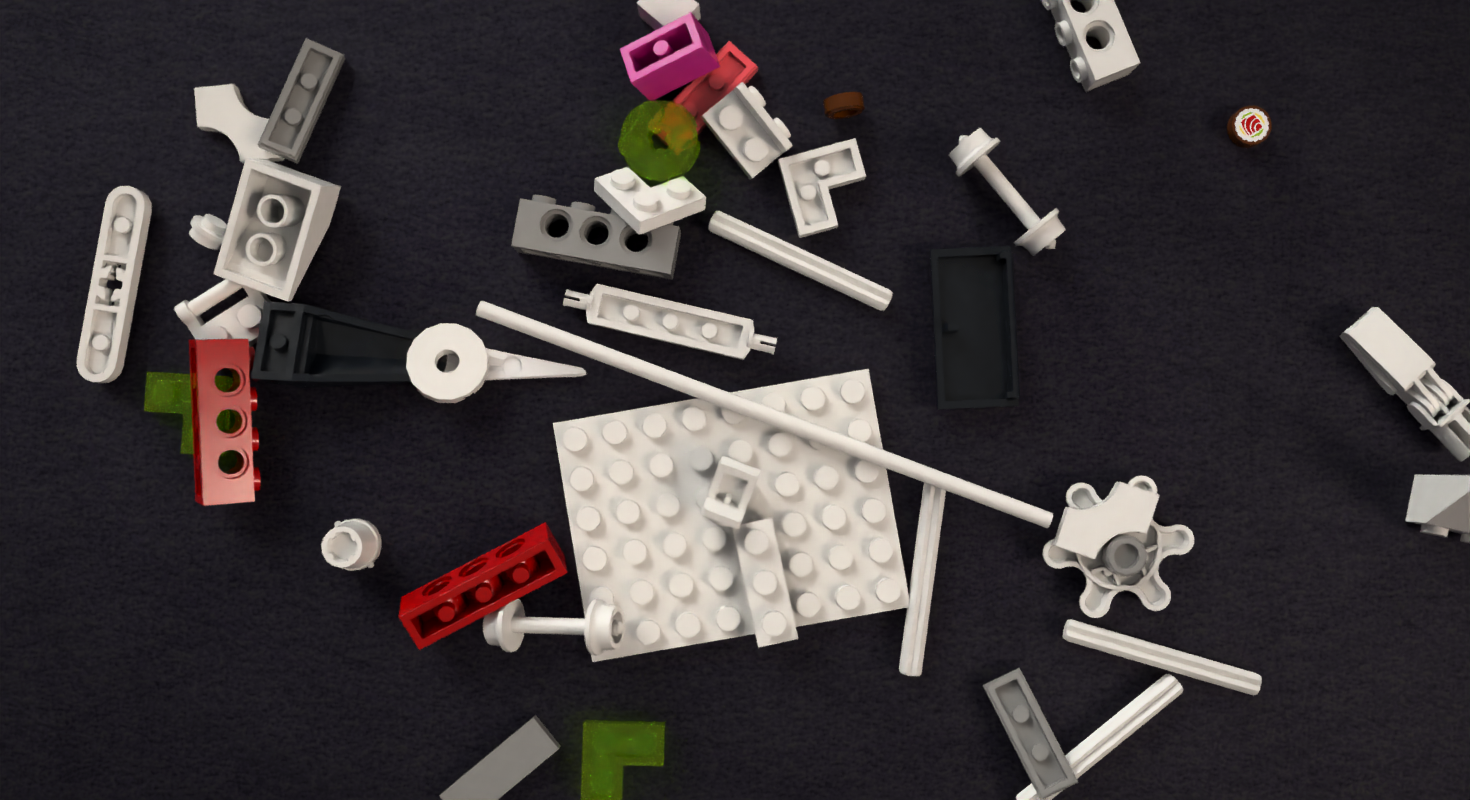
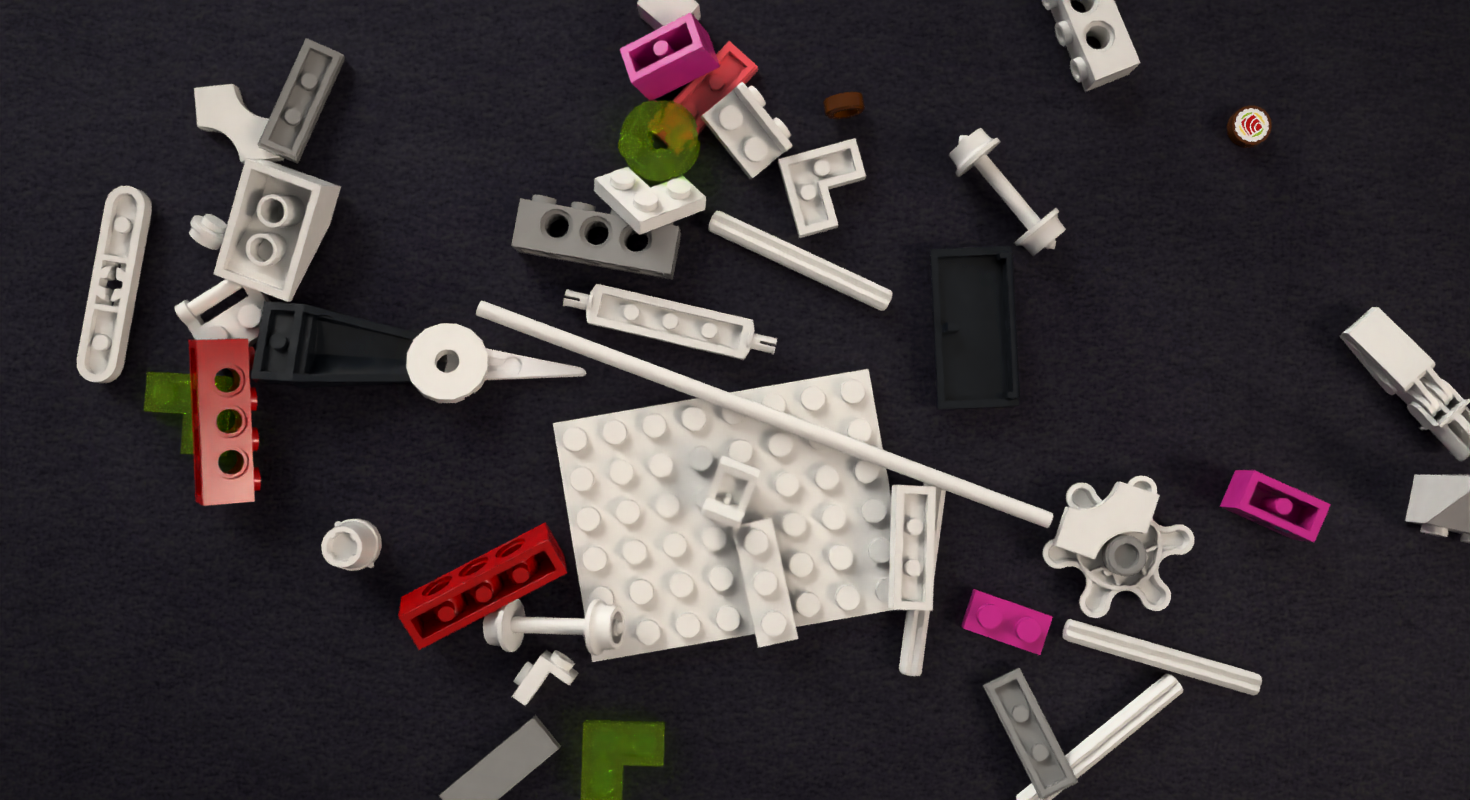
(532, 676): none -> white bracket
(912, 547): none -> white plate
(1006, 621): none -> dark pink plate
(1275, 505): none -> dark pink brick

